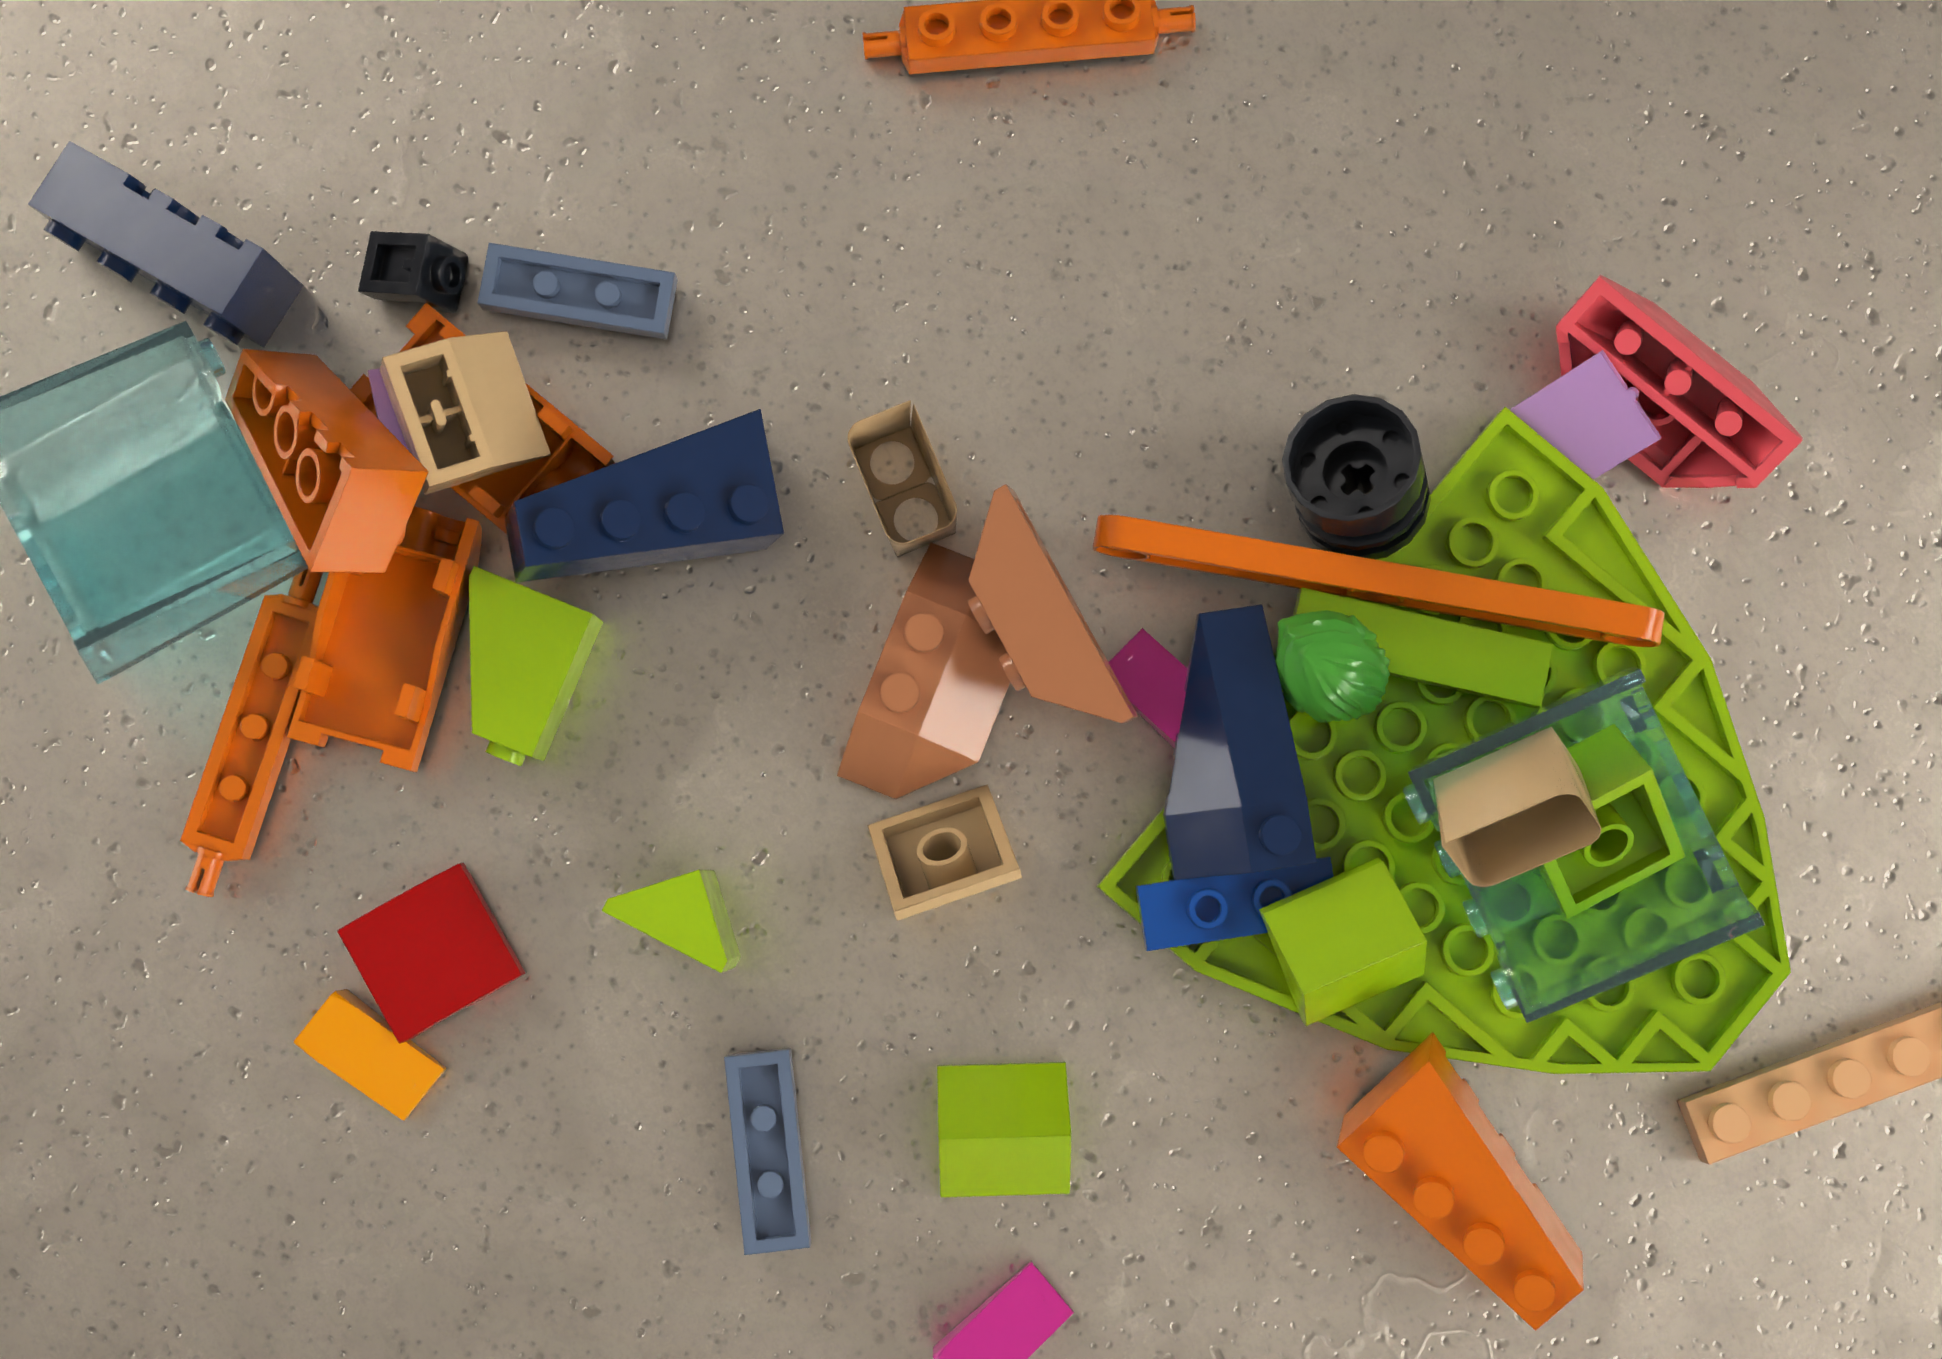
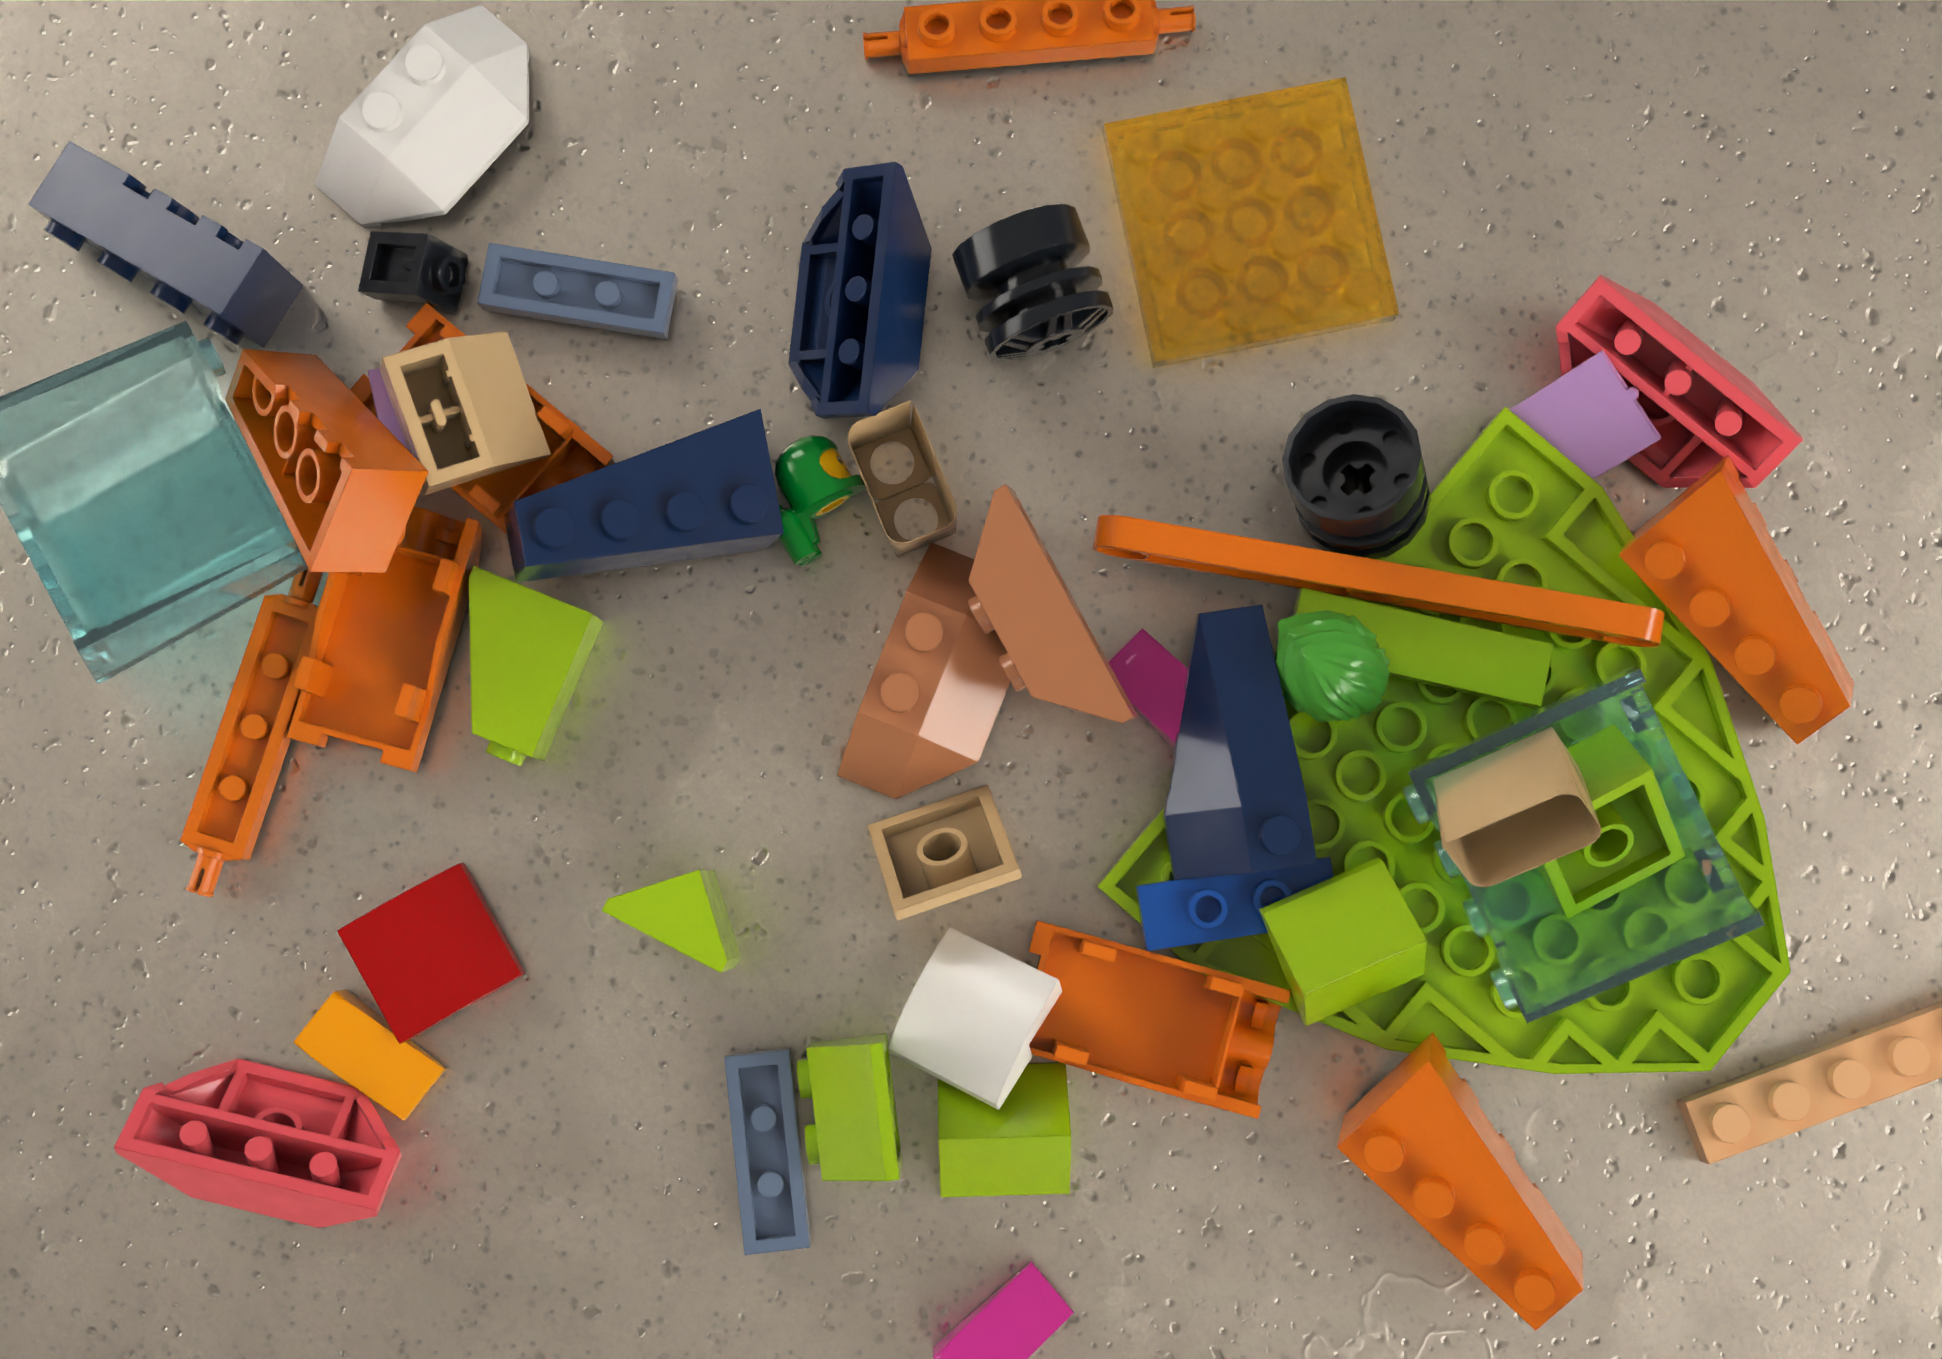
(265, 1143): none -> coral wedge
(429, 121): none -> white wedge
(813, 485): none -> green piece
(853, 1109): none -> lime slope
(861, 294): none -> dark blue wedge
(974, 1017): none -> white slope
(1032, 283): none -> black wheel
(1156, 1020): none -> orange piece
(1249, 222): none -> clear yellow plate
(1742, 601): none -> orange wedge

